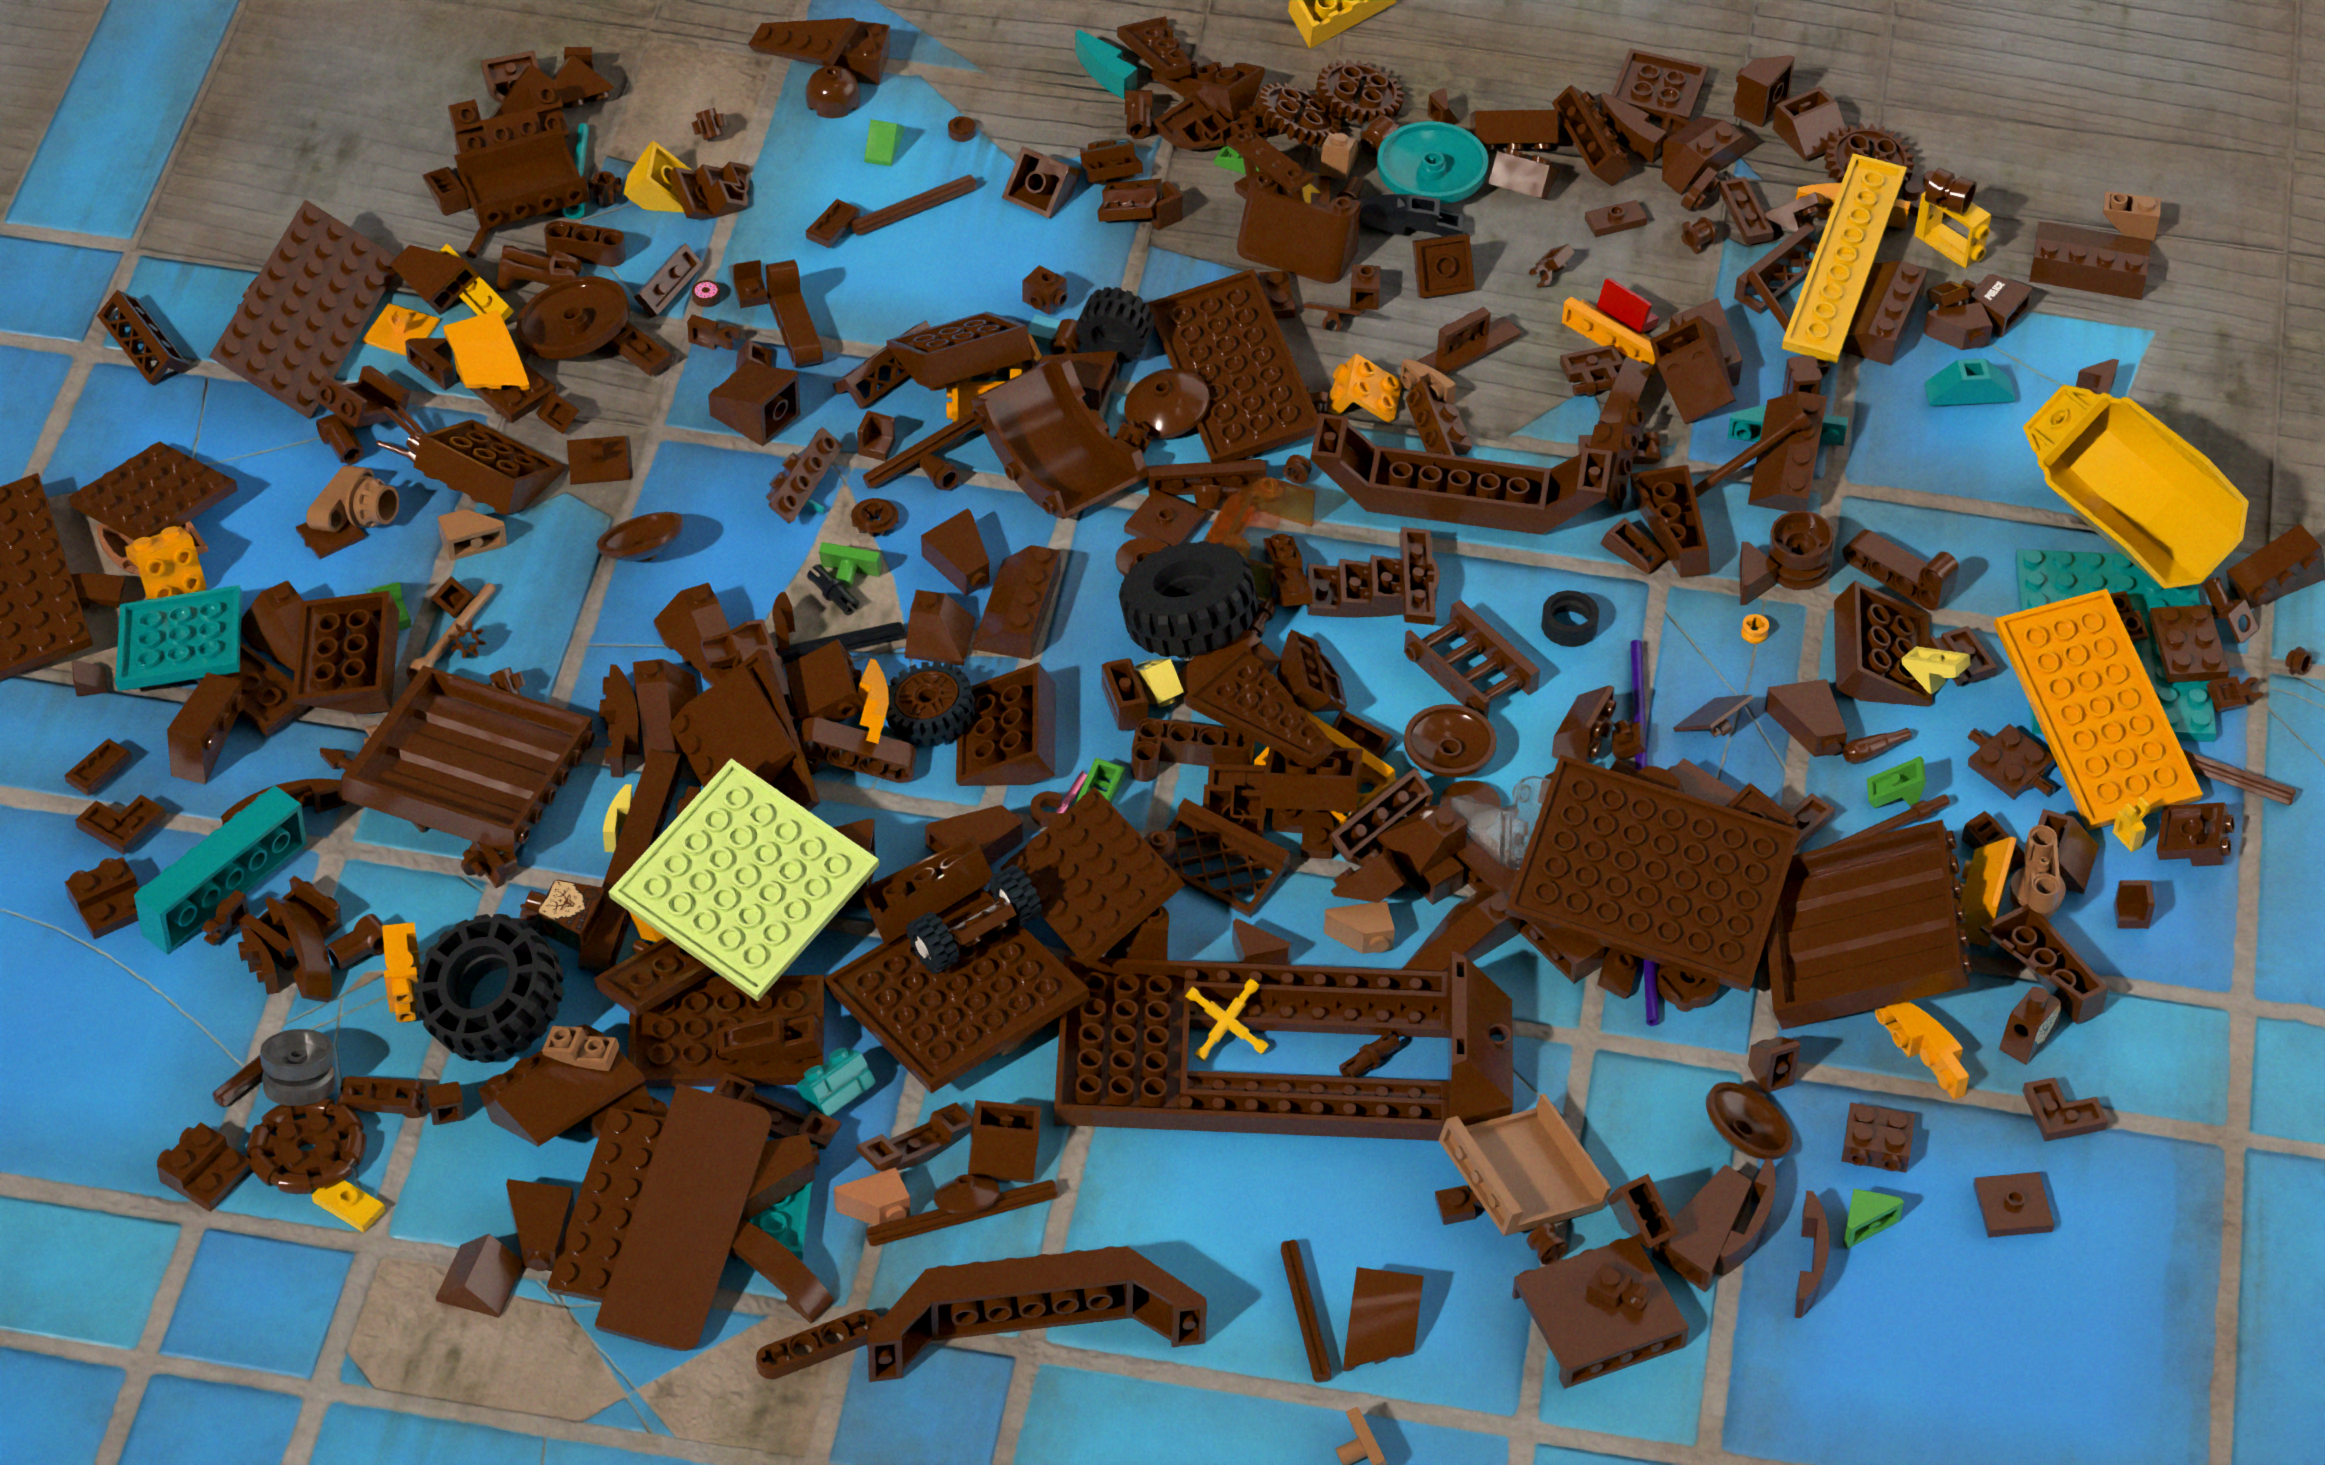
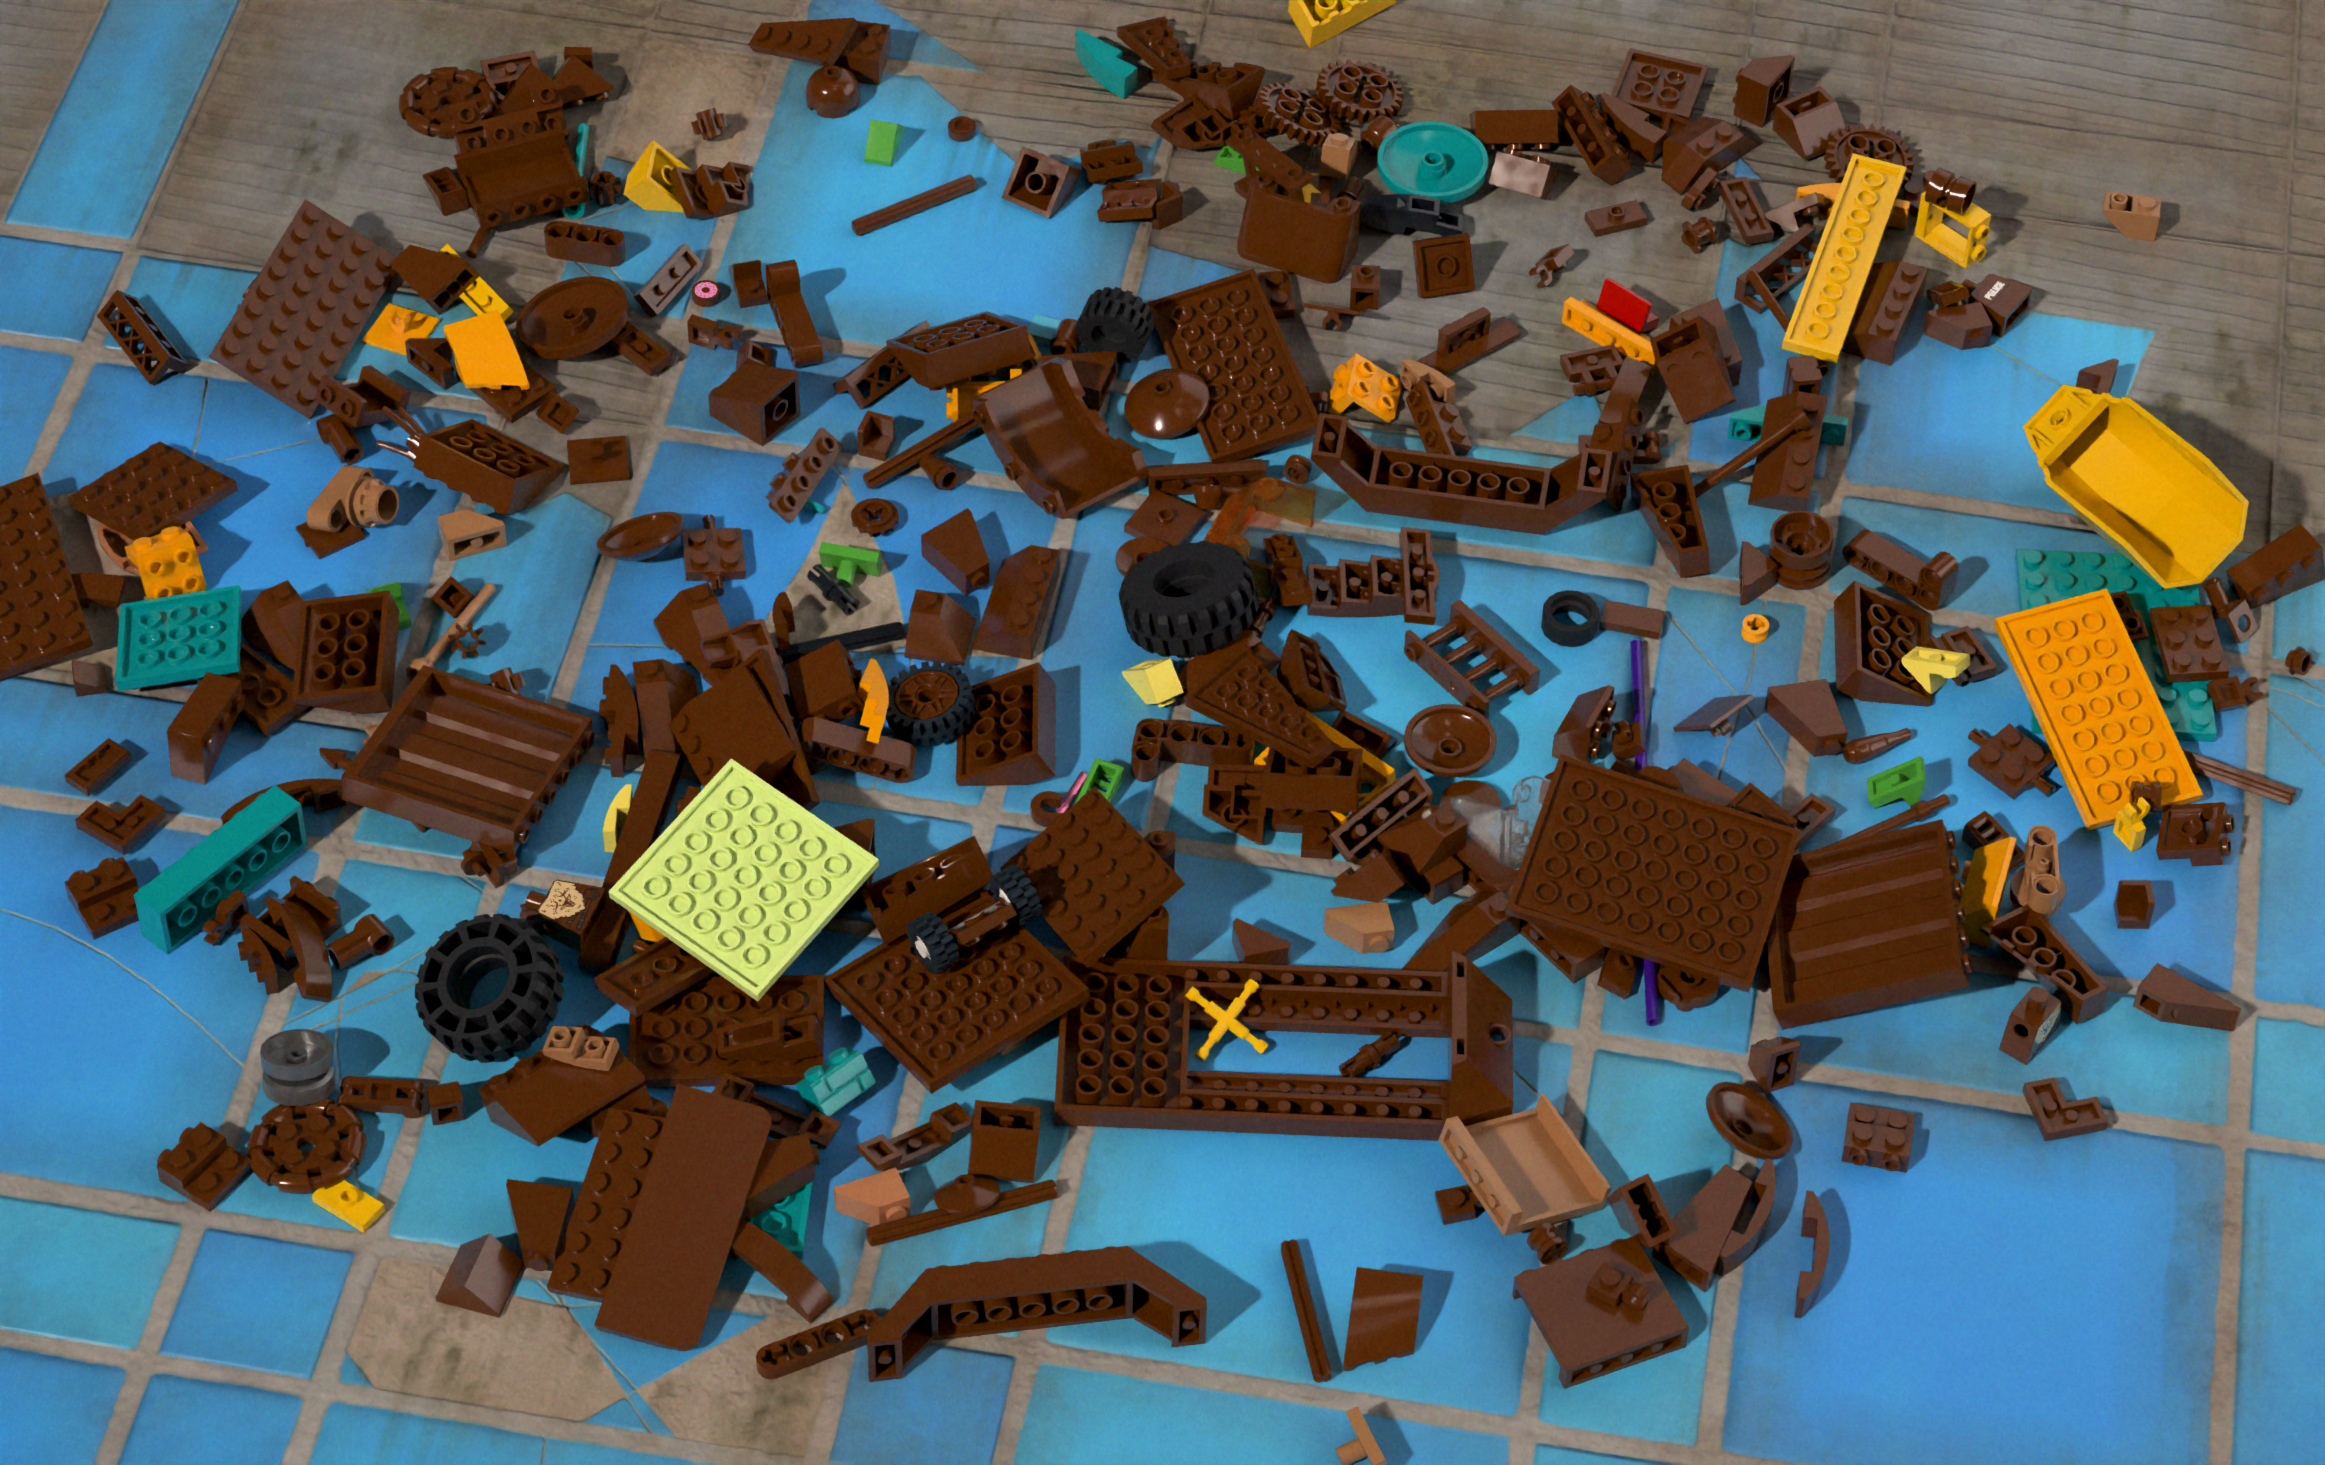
(238, 1083): reddish brown axle -> none
(402, 964): light orange hips -> none
(425, 107): none -> reddish brown plate
(521, 265): reddish brown piece -> none
(713, 554): none -> reddish brown plate
(832, 223): reddish brown plate -> none
(994, 829): reddish brown slope -> none
(1044, 290): reddish brown brick -> none
(1124, 693): reddish brown brick -> none
(1135, 434): reddish brown gear -> none
(1138, 111): reddish brown piece -> none
(1237, 841): reddish brown fence -> none
(1438, 108): reddish brown slope -> none
(1625, 530): reddish brown slope -> none
(1631, 619): none -> reddish brown tile
(1870, 1215): bright green slope -> none
(1923, 1035): light orange slope -> none
(1969, 383): teal slope -> none
(2013, 1204): reddish brown plate -> none
(2075, 849): reddish brown slope -> none
(2090, 260): reddish brown slope -> none
(2150, 792): none -> reddish brown wheel
(2181, 1001): none -> reddish brown slope

